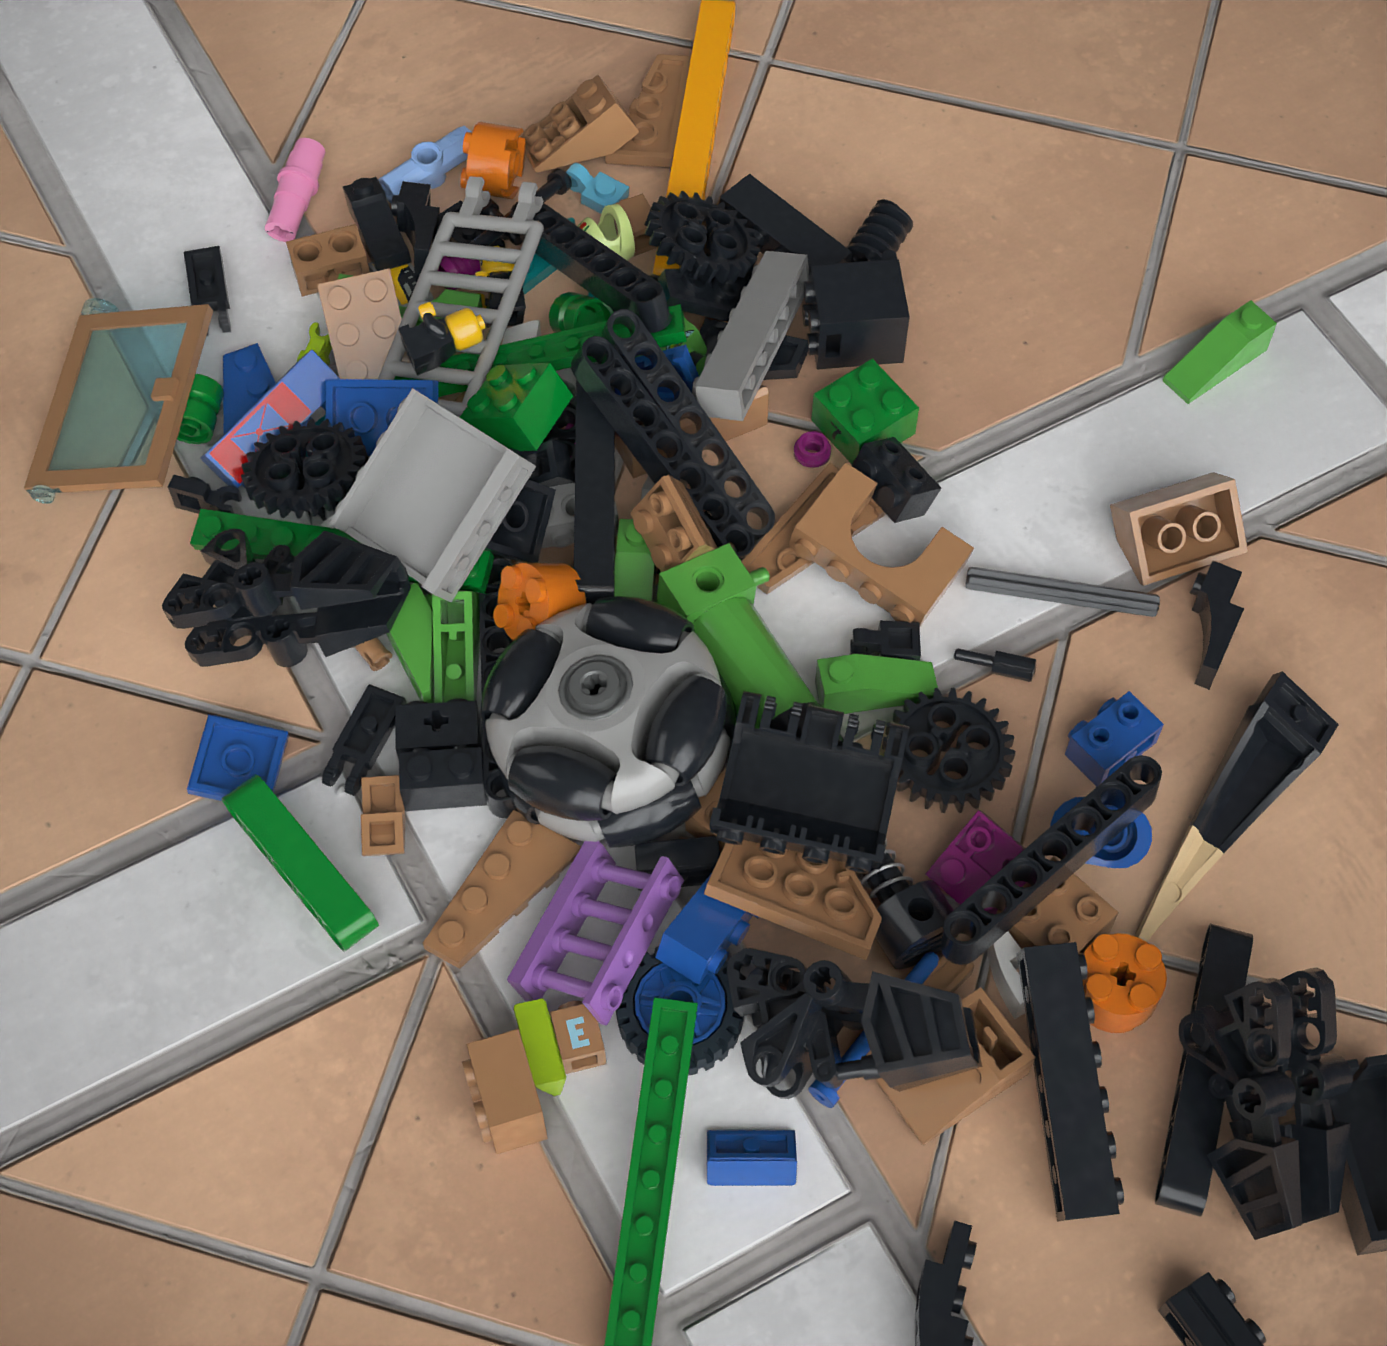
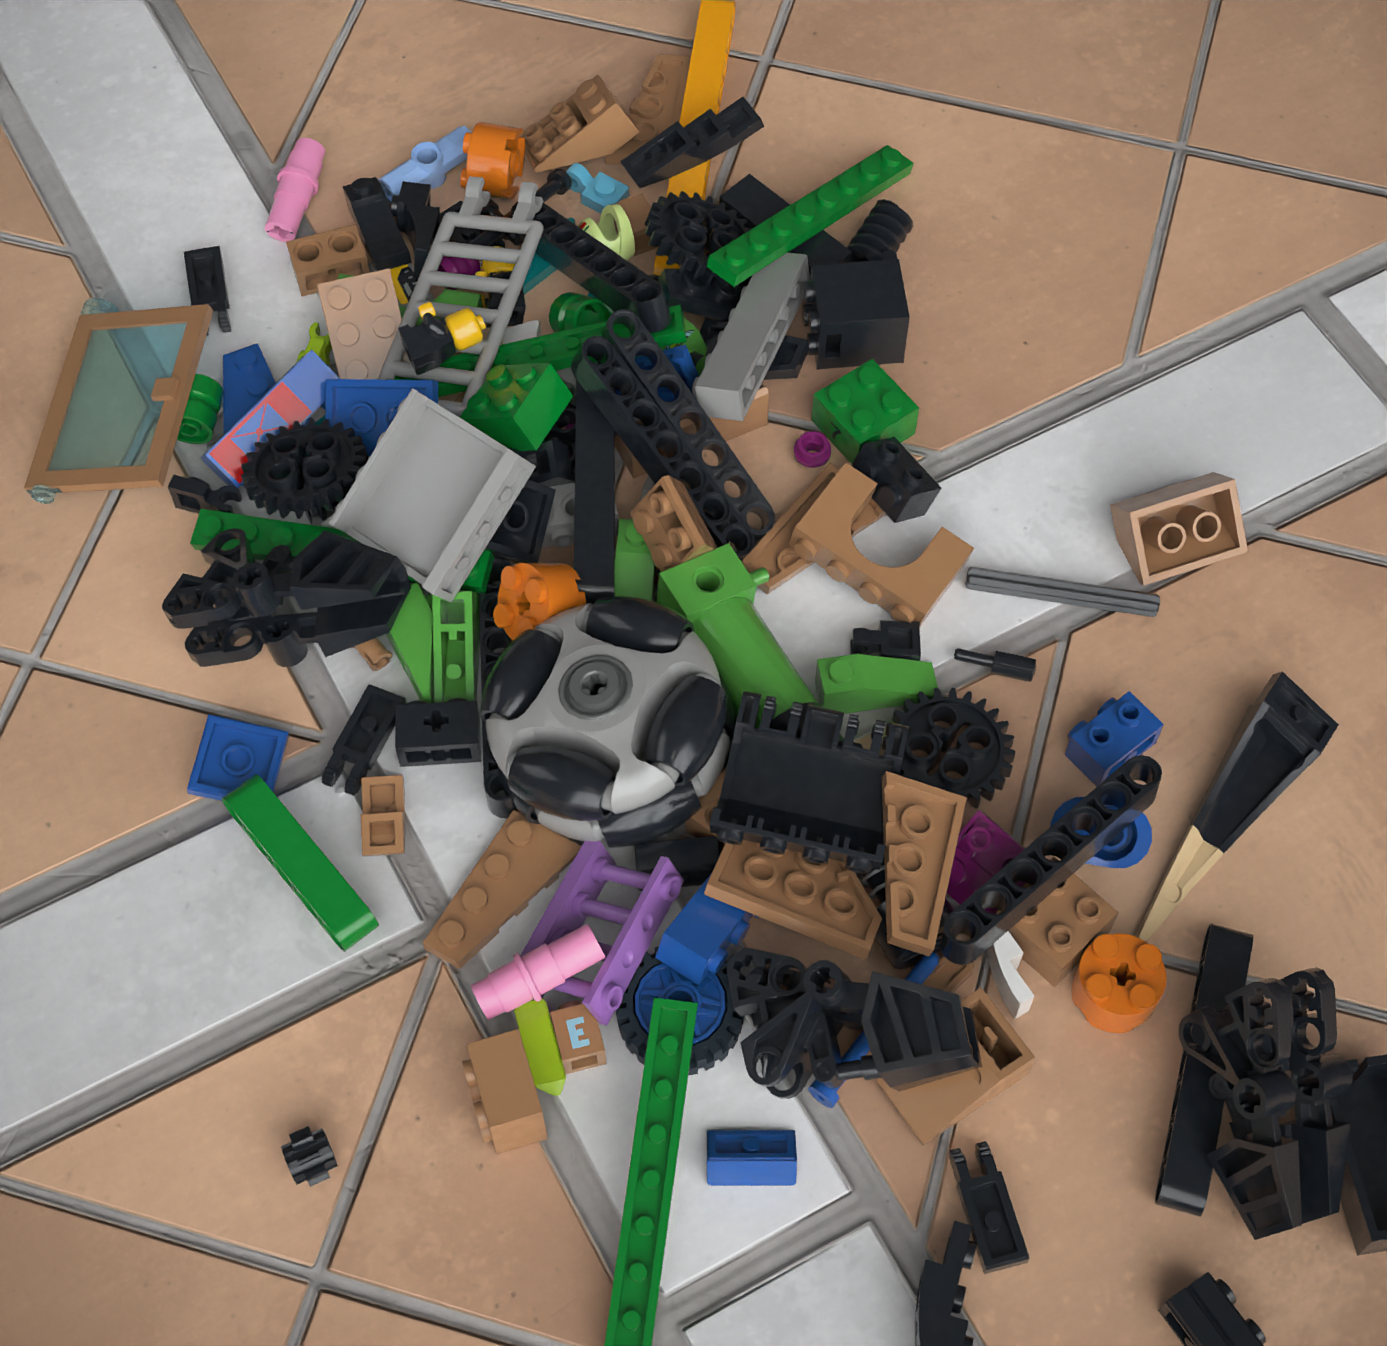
(309, 1156): none -> black gear
(442, 778): black brick -> none
(537, 972): none -> bright pink piece
(689, 146): none -> black slope
(809, 215): none -> green plate
(919, 853): none -> medium nougat wing
(989, 1211): none -> black hinge
(1068, 1082): black brick -> none
(1217, 616): black slope -> none
(1222, 352): bright green slope -> none

